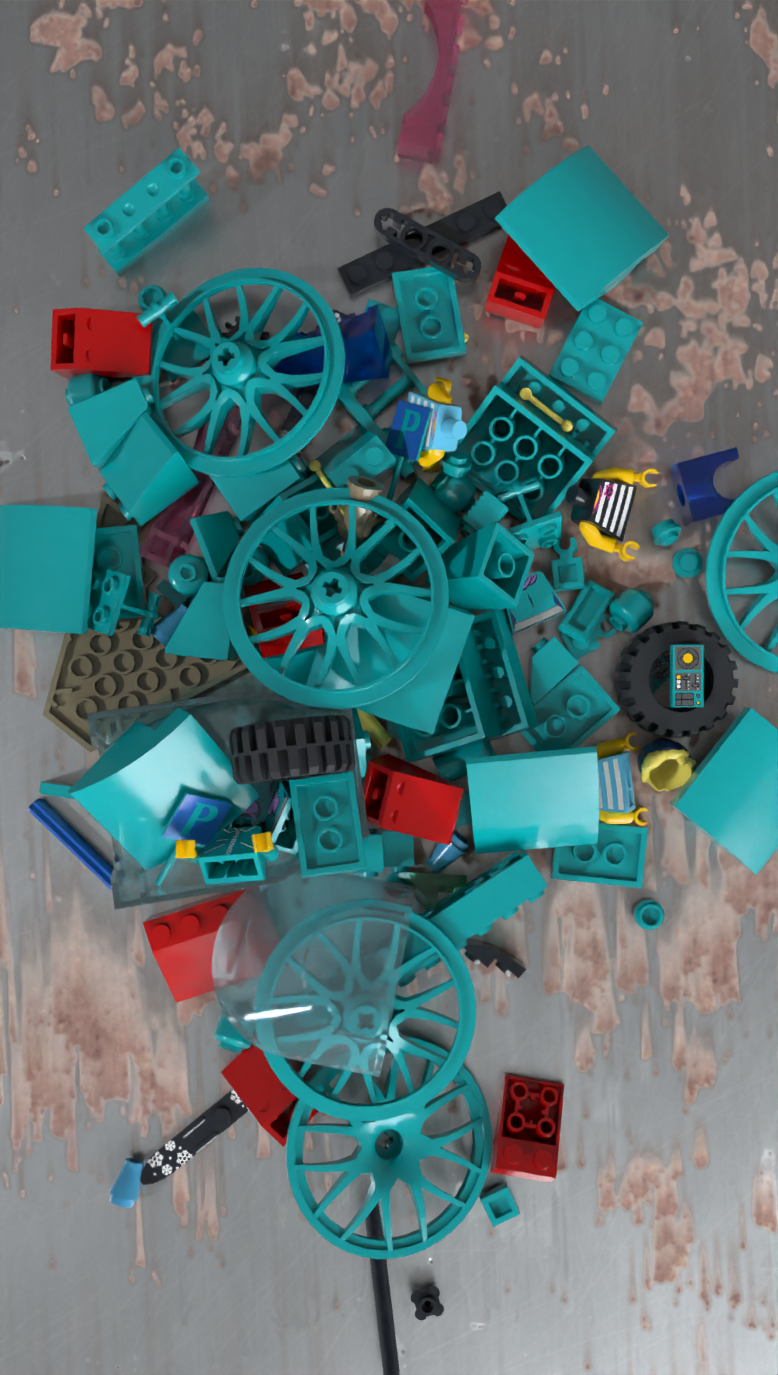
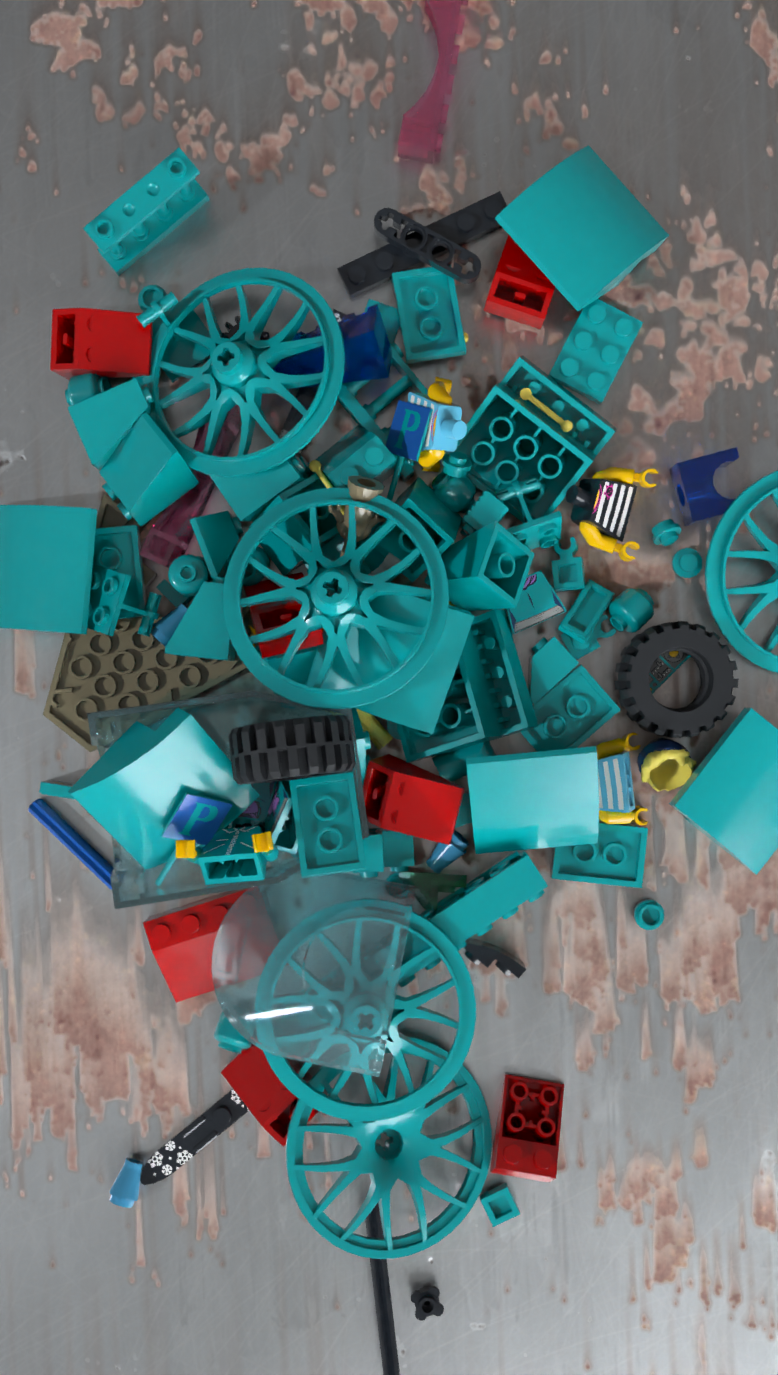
(686, 675): tile -> none

